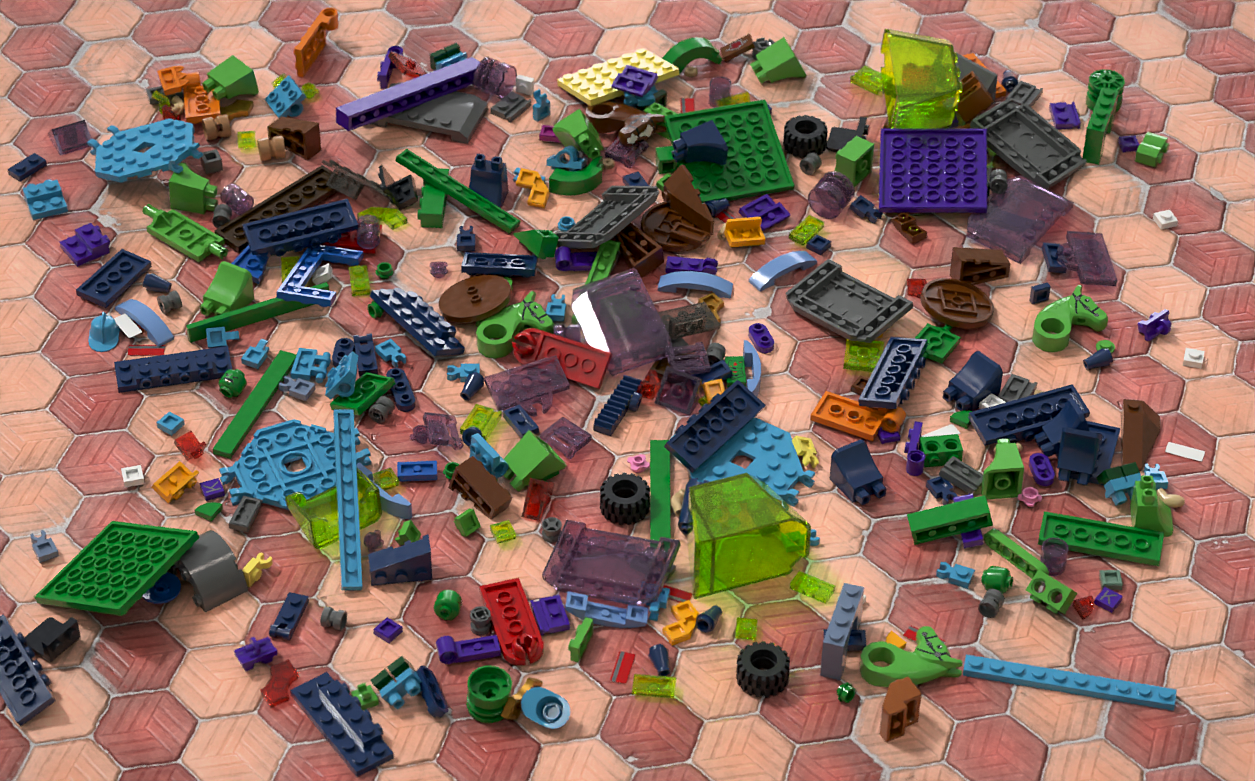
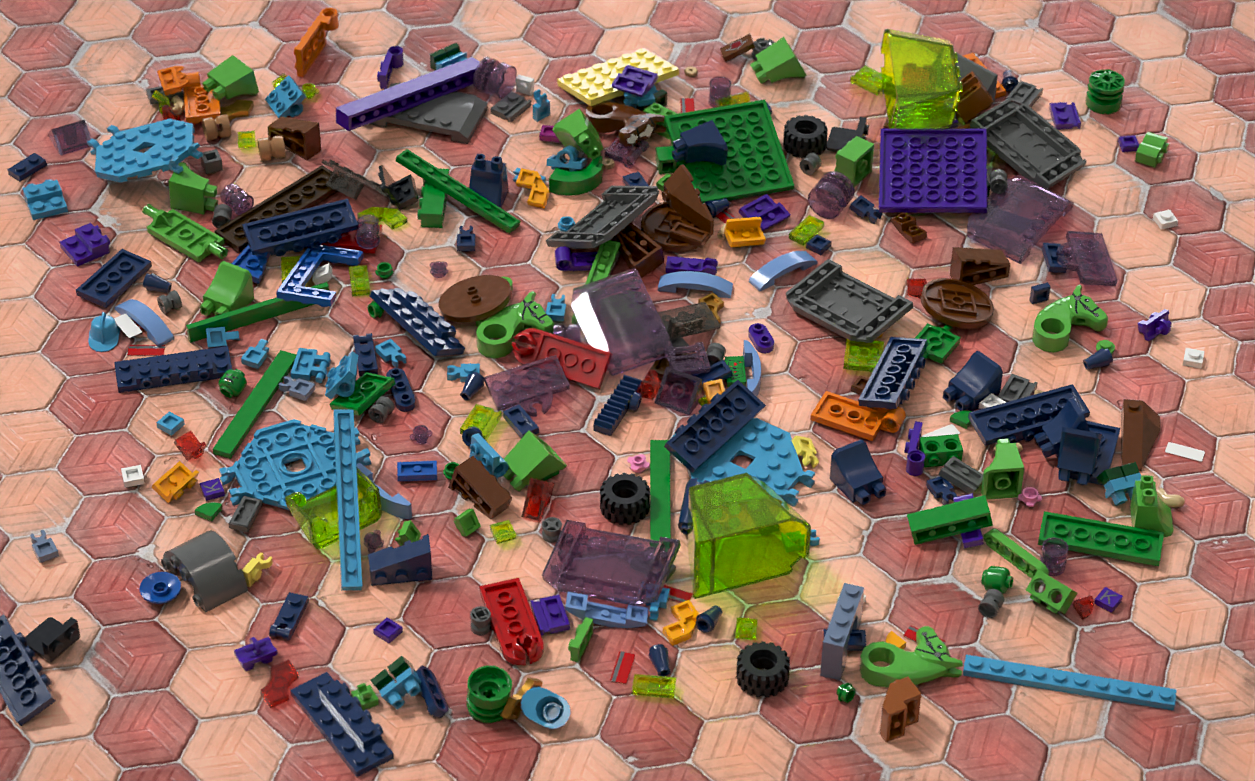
(117, 567): green plate -> none
(333, 618): dark grey wheel -> none
(342, 347): dark blue plate -> none
(386, 479): clear neon green plate -> none
(406, 65): clear red plate -> none
(437, 430): clear purple plate -> none
(447, 603): green head -> none
(467, 650): dark purple plate -> none
(499, 264): dark blue plate -> none
(540, 242): green slope -> none
(569, 433): clear purple plate -> none
(676, 502): tan arm -> none
(692, 49): green arch -> none
(812, 587): clear neon green plate -> none
(887, 437): dark purple tile -> none
(957, 575): dark azure plate -> none
(1041, 469): dark purple plate -> none
(1100, 124): green arch -> none
(1110, 579): sand green tile -> none
(1158, 476): dark azure plate -> none

